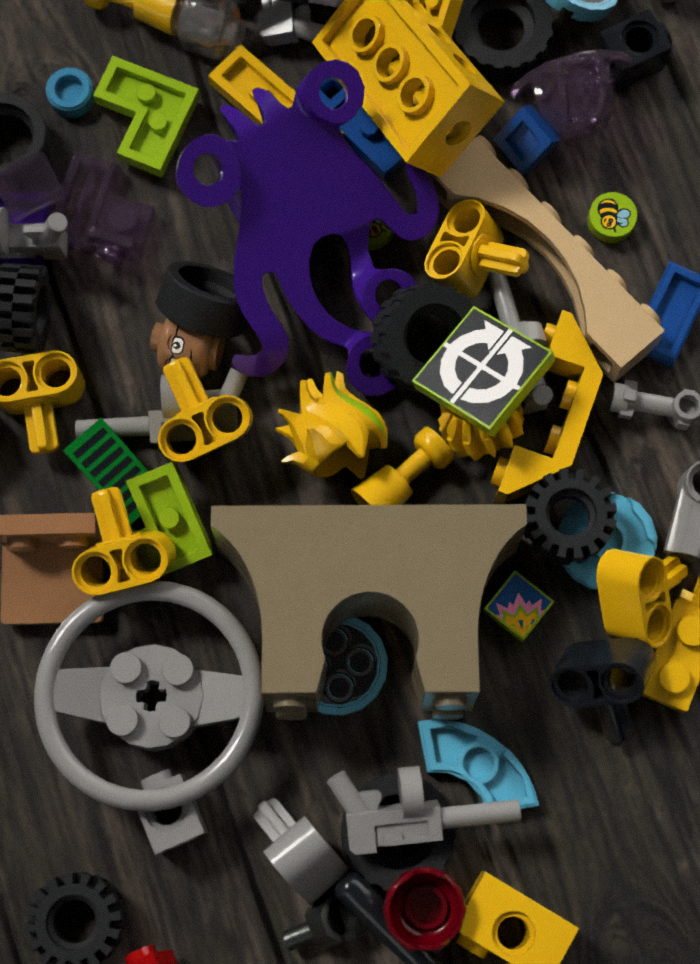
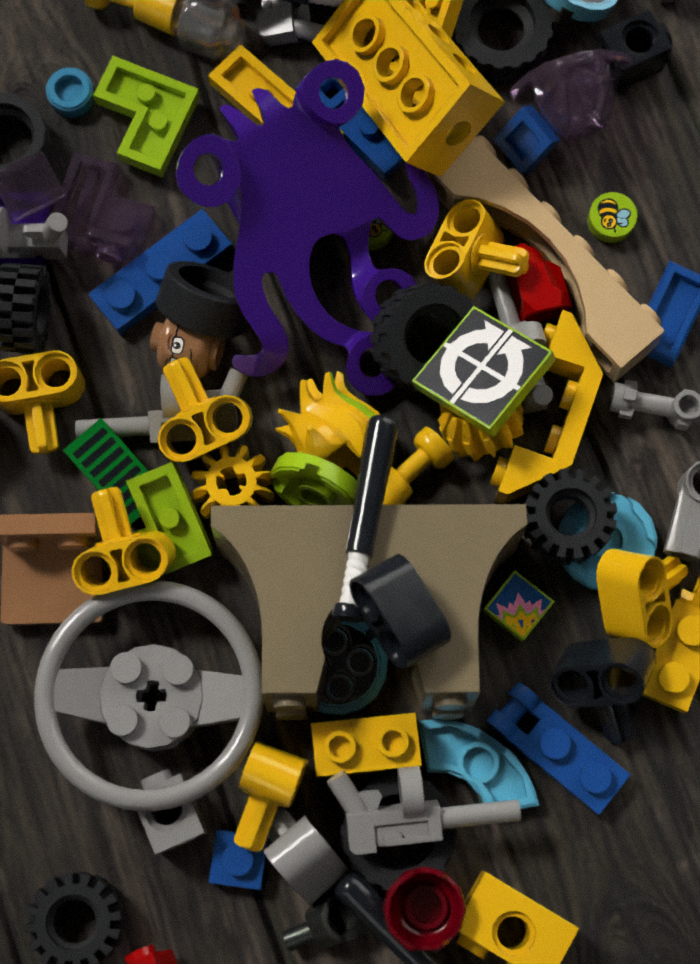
(134, 289): none -> blue plate
(232, 467): none -> yellow gear
(236, 865): none -> blue plate
(271, 781): none -> yellow beam
(311, 481): none -> lime tile
(366, 745): none -> yellow brick
(368, 502): none -> black piece
(400, 611): none -> black beam
(540, 291): none -> red rock
(559, 750): none -> blue plate

